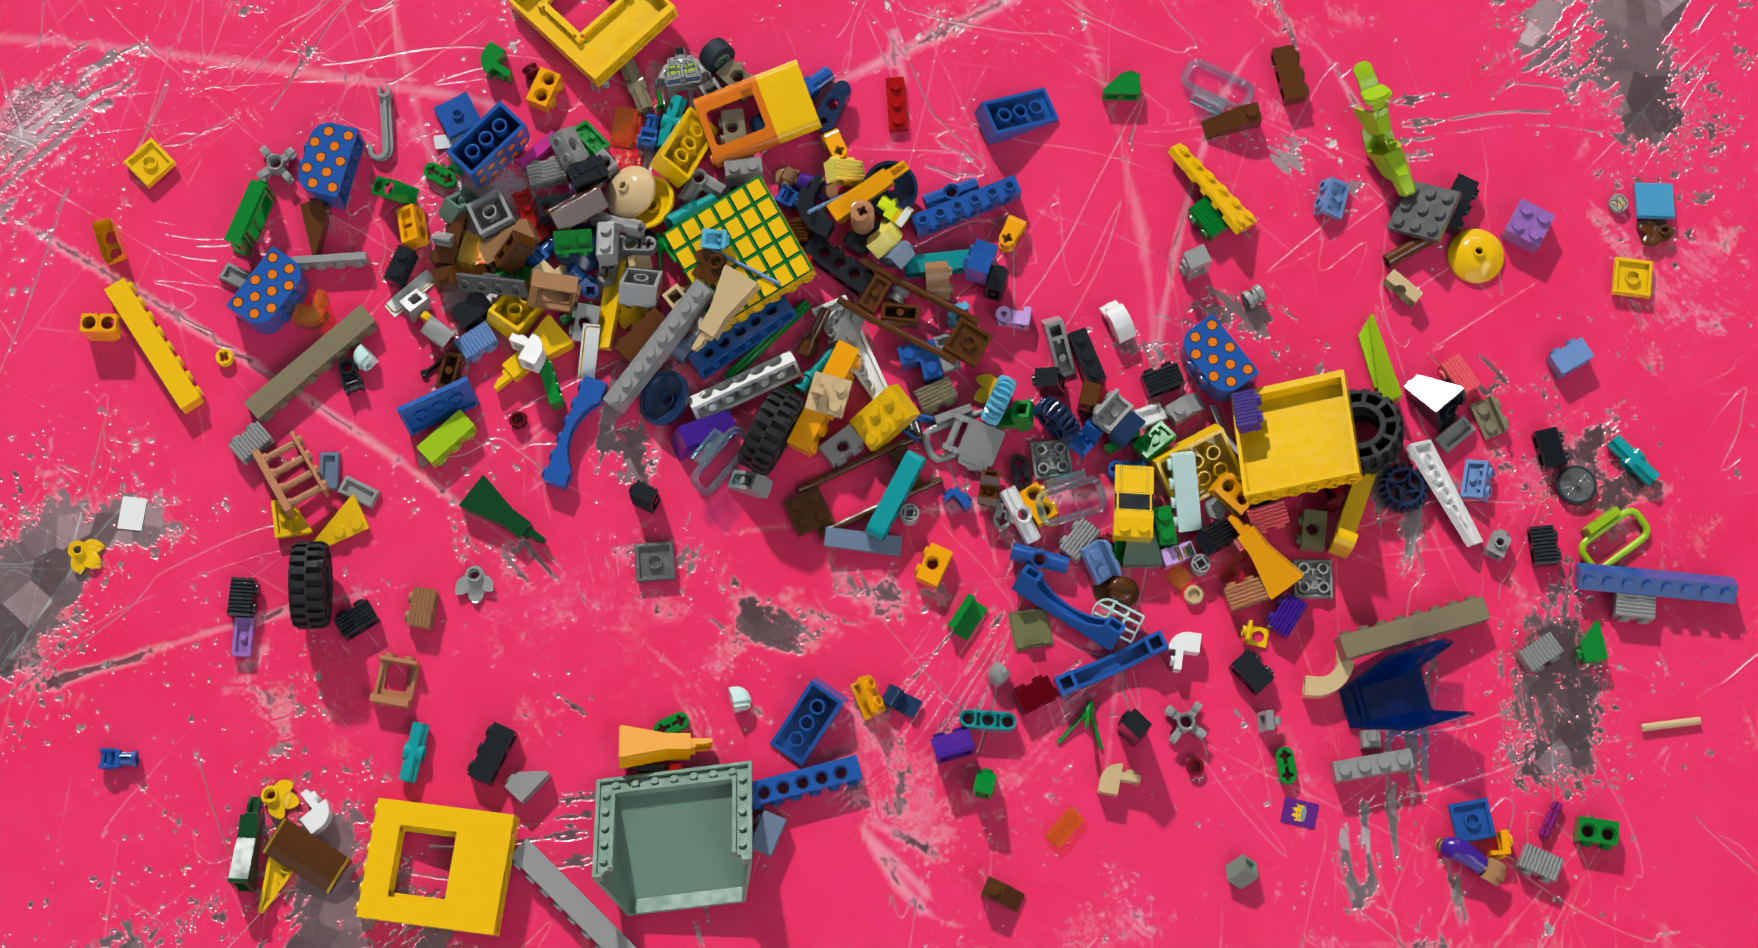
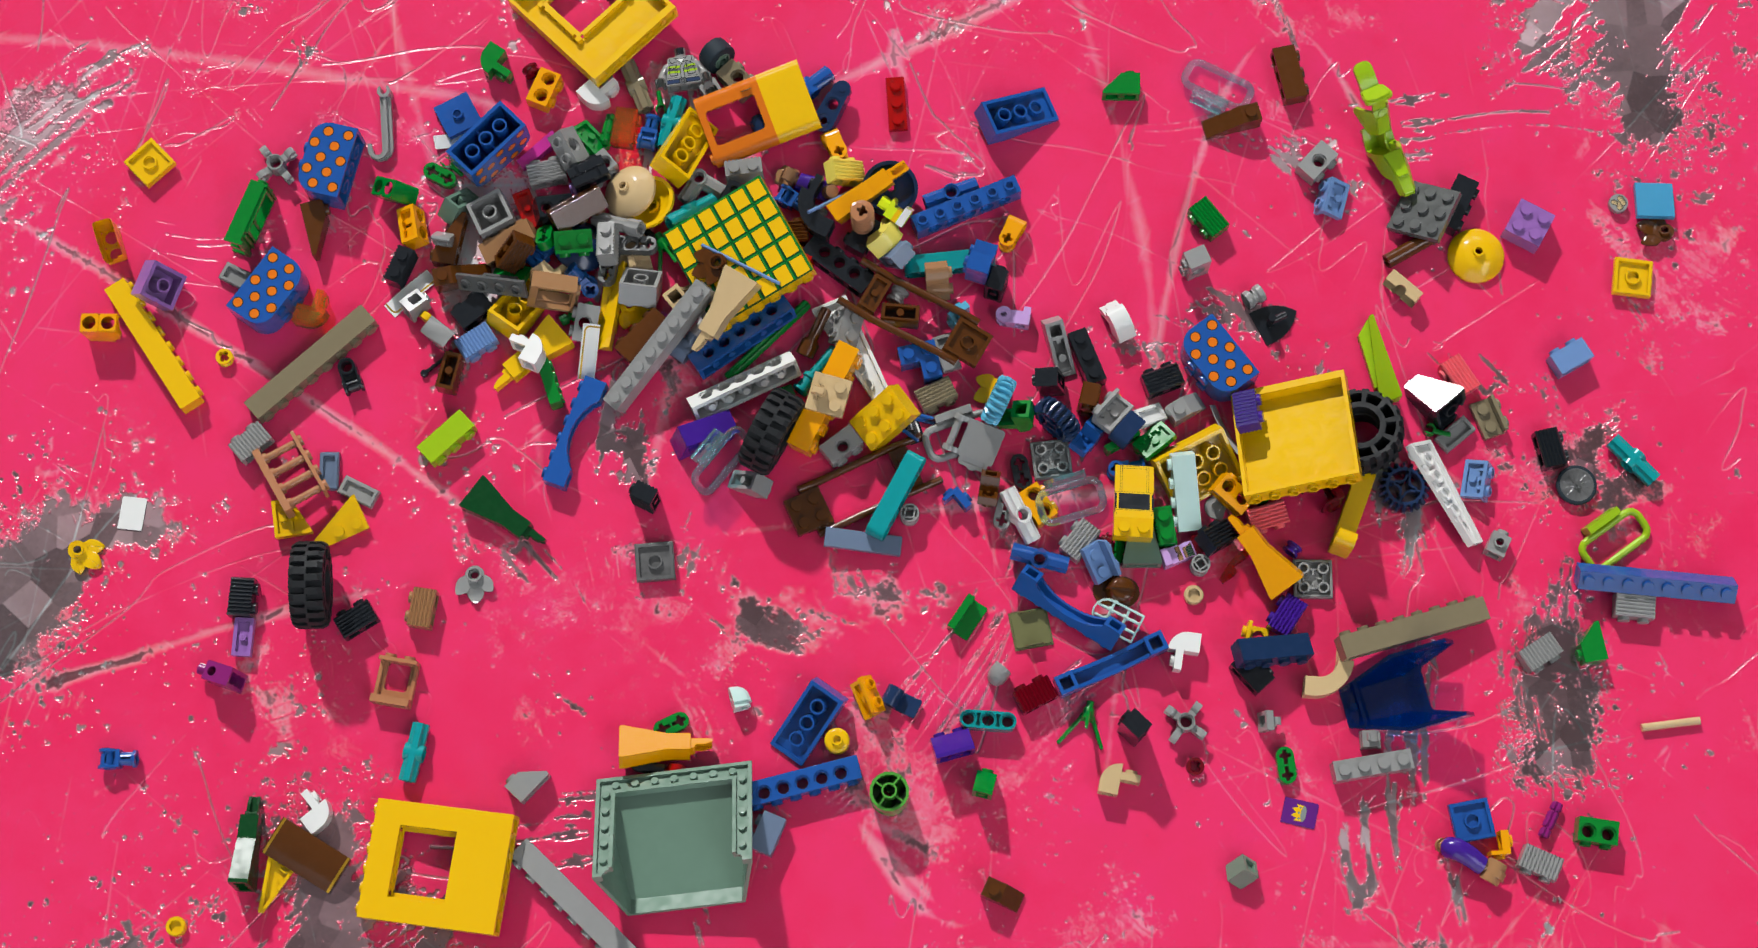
(158, 285): none -> medium lavender brick
(176, 926): none -> yellow tile
(222, 676): none -> magenta torso
(282, 800): yellow plate -> none
(338, 261): light grey plate -> none
(364, 358): light aqua piece -> none
(438, 405): blue tile -> none
(469, 250): clear yellow tile -> none
(492, 753): black brick -> none
(518, 415): dark red plate -> none
(544, 237): none -> green beam
(597, 98): none -> white brick
(607, 129): none -> green axle
(664, 398): dark blue dish -> none
(714, 239): medium azure bracket -> none
(732, 119): dark tan brick -> none
(837, 741): none -> yellow head
(895, 786): none -> bright green cylinder
(933, 577): light orange brick -> none
(1064, 827): tile -> none
(1179, 577): tile -> none
(1234, 213): yellow wing -> none
(1244, 594): nougat brick -> none
(1272, 651): none -> dark blue brick
(1273, 322): none -> black shield
(1292, 549): none -> dark purple bush
(1316, 520): olive brick -> none
(1320, 153): none -> light grey brick
(1435, 431): none -> green hand
(1543, 546): black brick -> none

